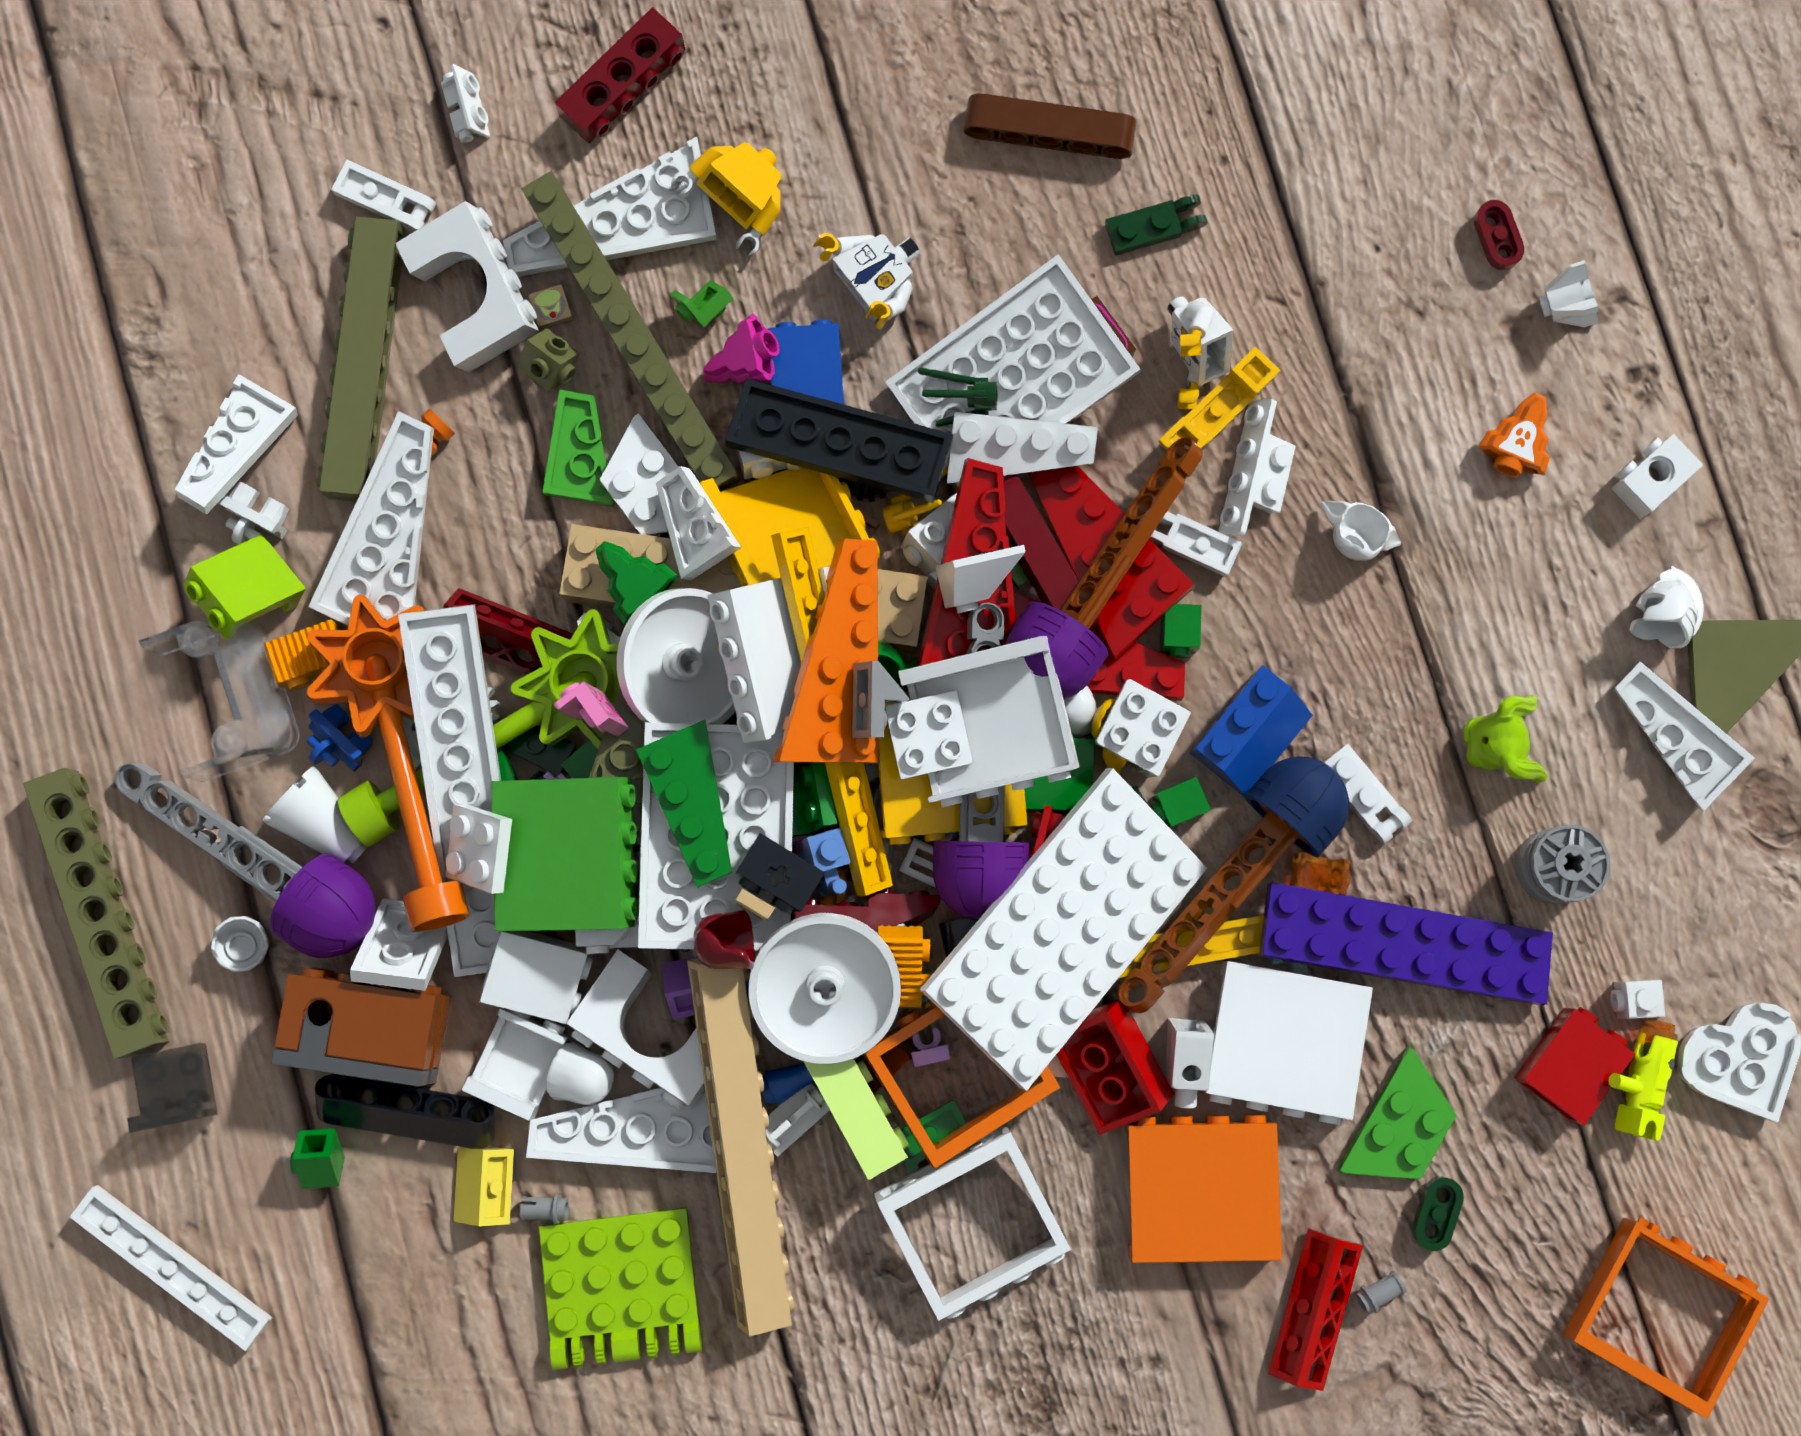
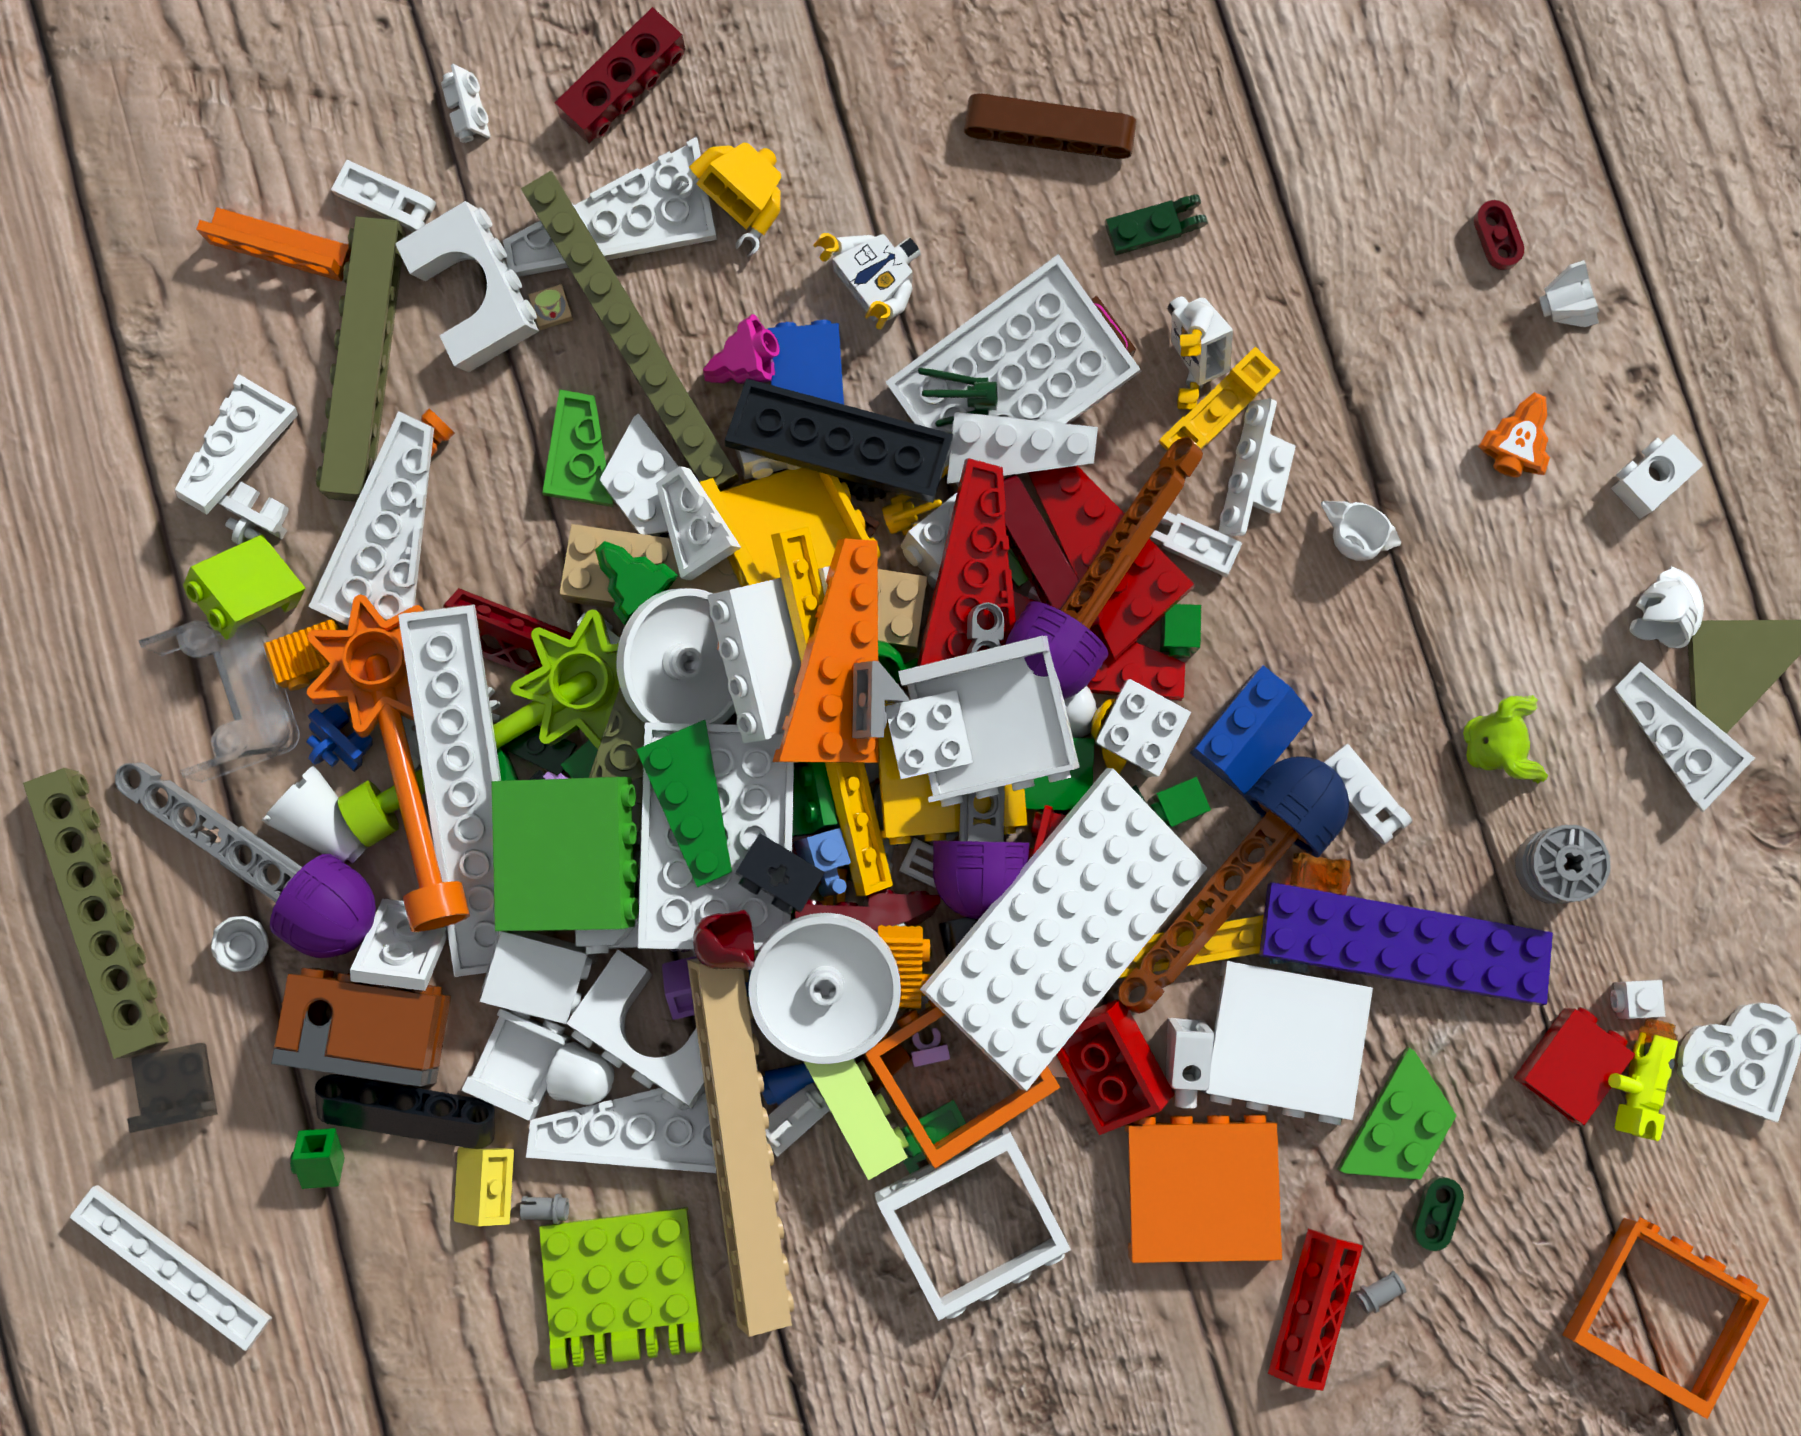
(276, 243): none -> orange fence
(478, 848): white plate -> none
(548, 360): olive brick -> none
(593, 706): bright pink bracket -> none
(704, 305): bright green bracket -> none
(754, 905): tan tile -> none
(975, 577): white slope -> none

